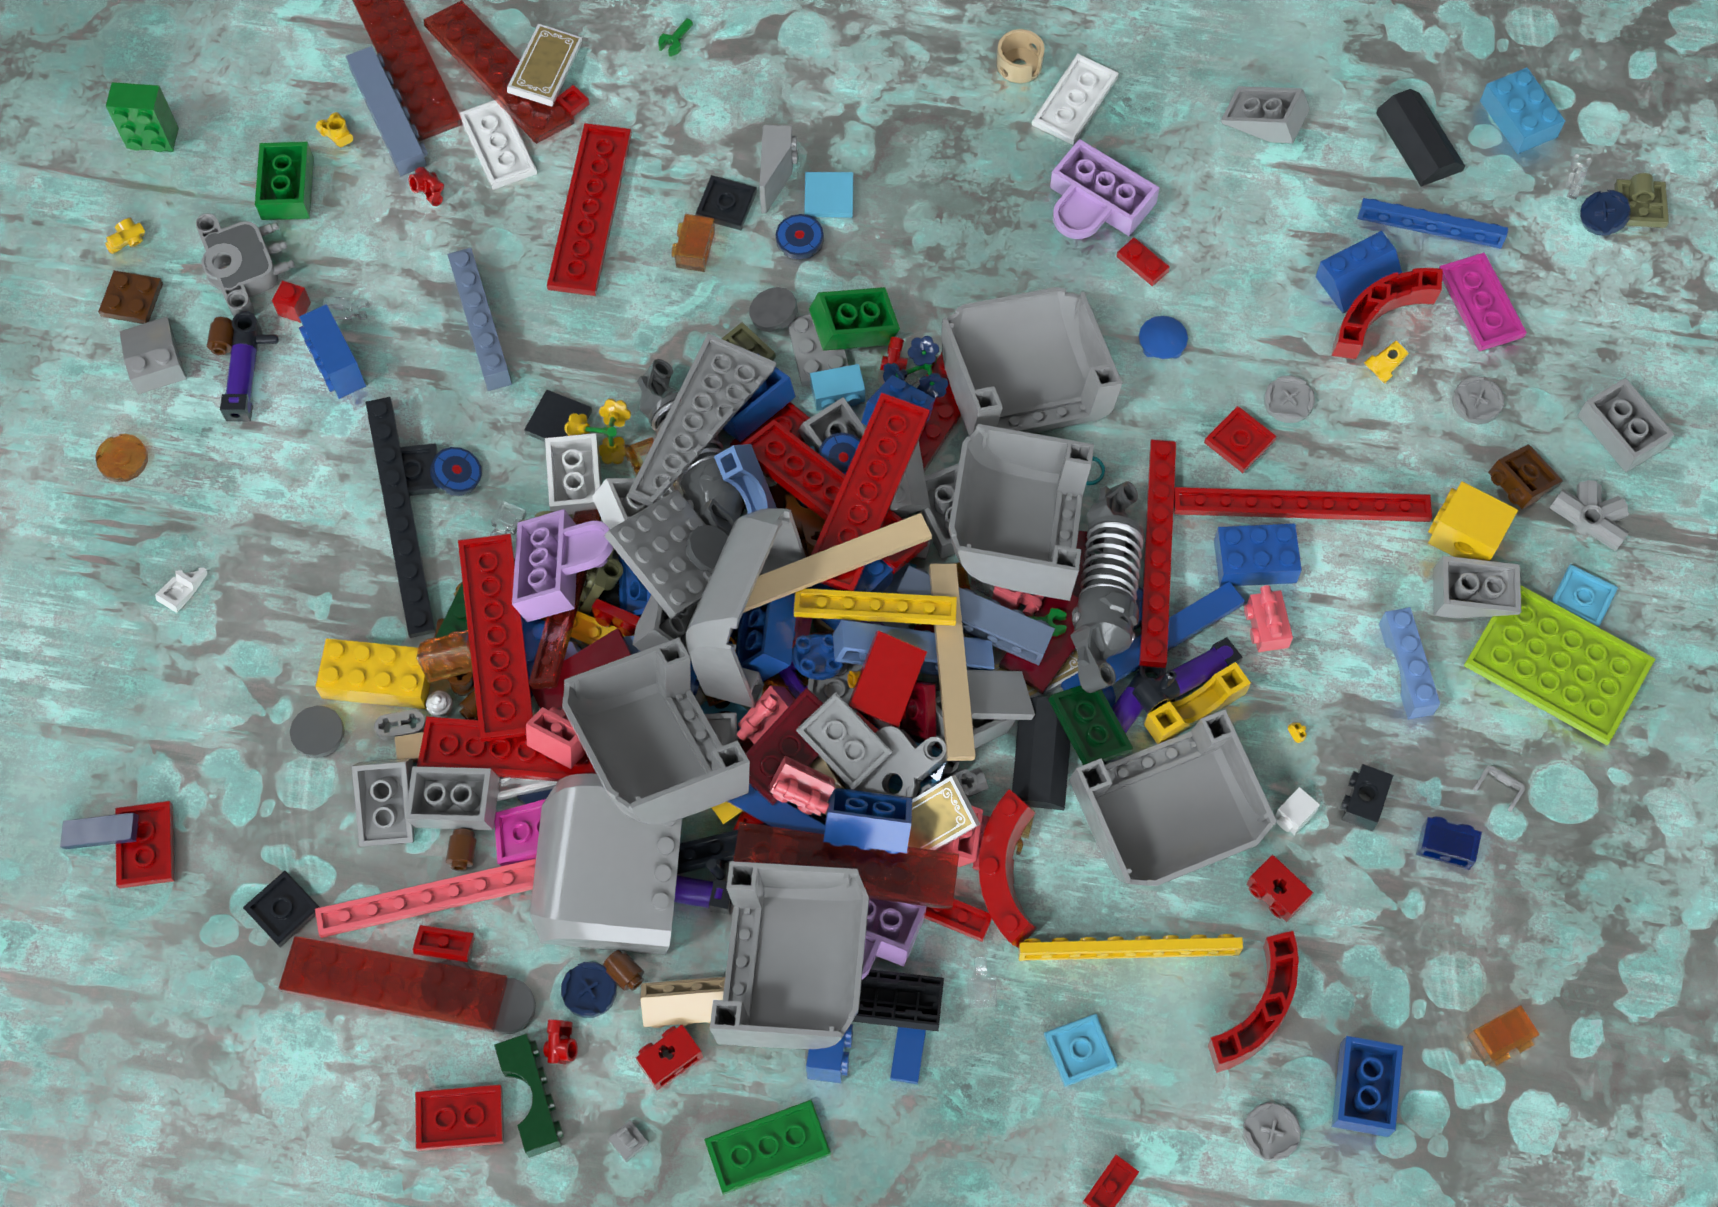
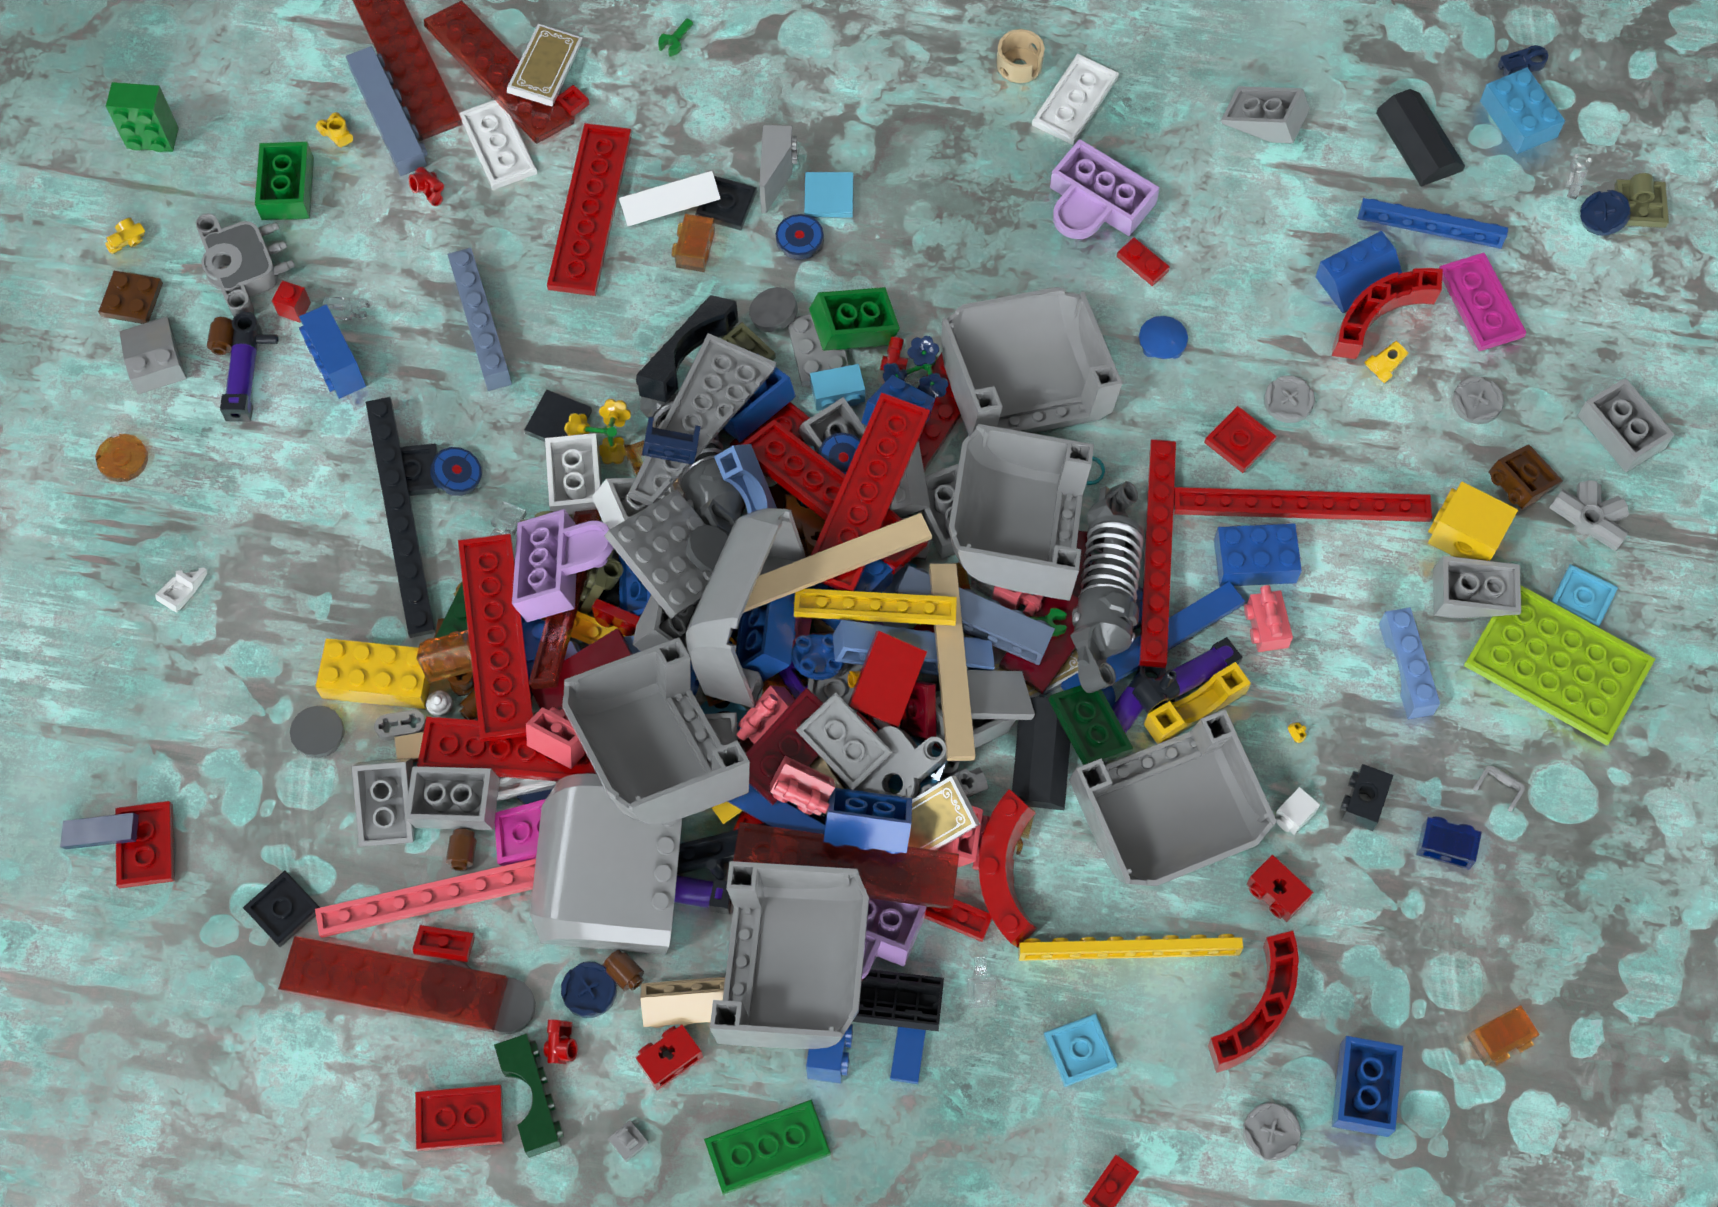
(659, 376): none -> black arch
(669, 198): none -> white brick
(670, 444): none -> dark blue panel
(1521, 59): none -> dark blue piece

